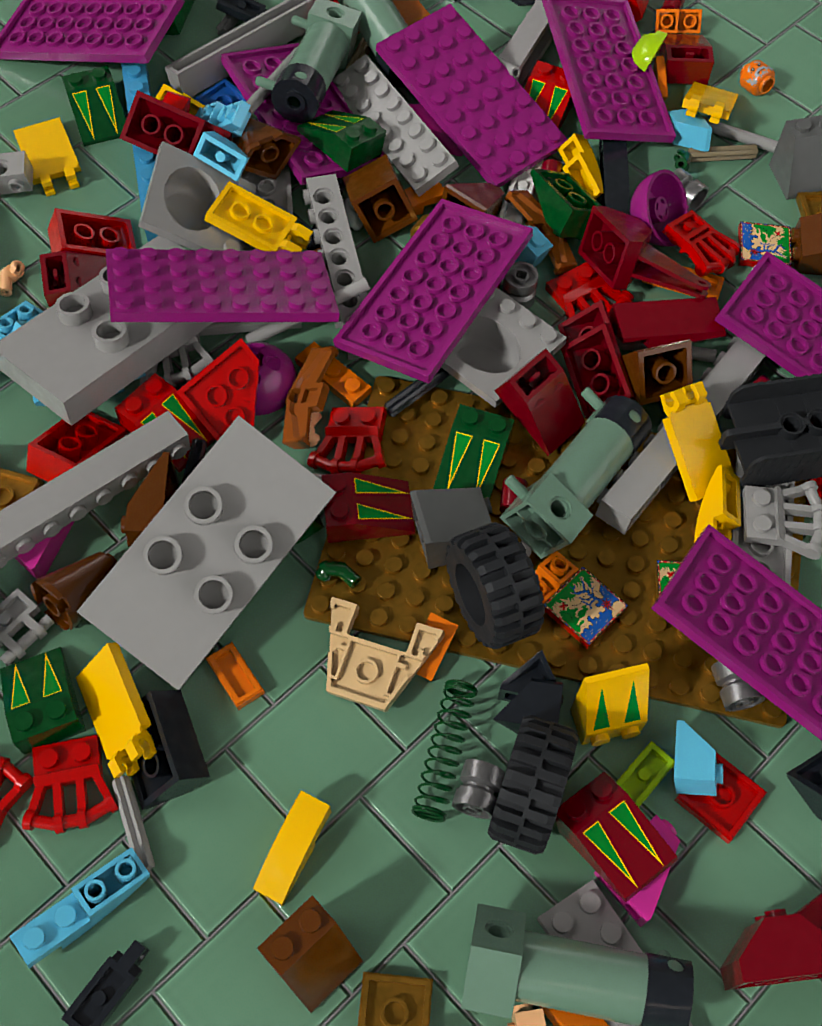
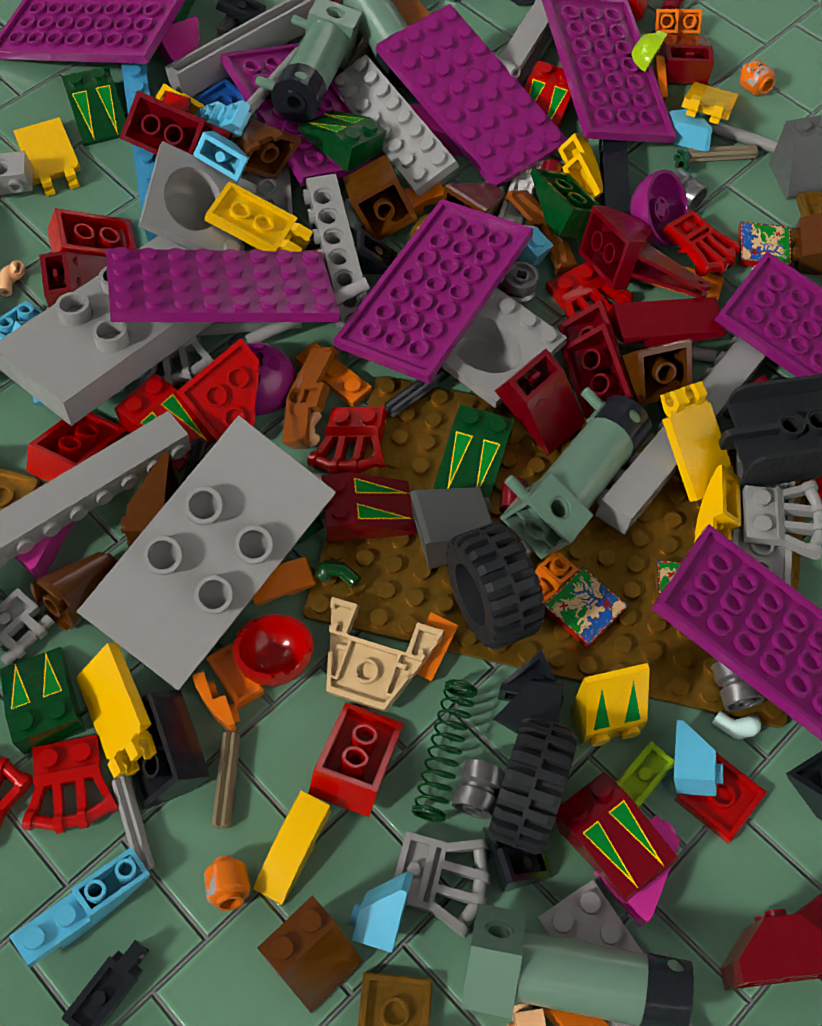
(180, 39): none -> dark pink slope
(218, 707): none -> orange slope
(226, 780): none -> dark tan axle
(227, 883): none -> orange head
(273, 649): none -> red cylinder
(286, 580): none -> orange slope
(355, 759): none -> red slope
(373, 254): none -> black slope
(381, 913): none -> medium azure slope
(426, 860): none -> light grey plate
(517, 867): none -> black slope
(738, 728): none -> light aqua arm

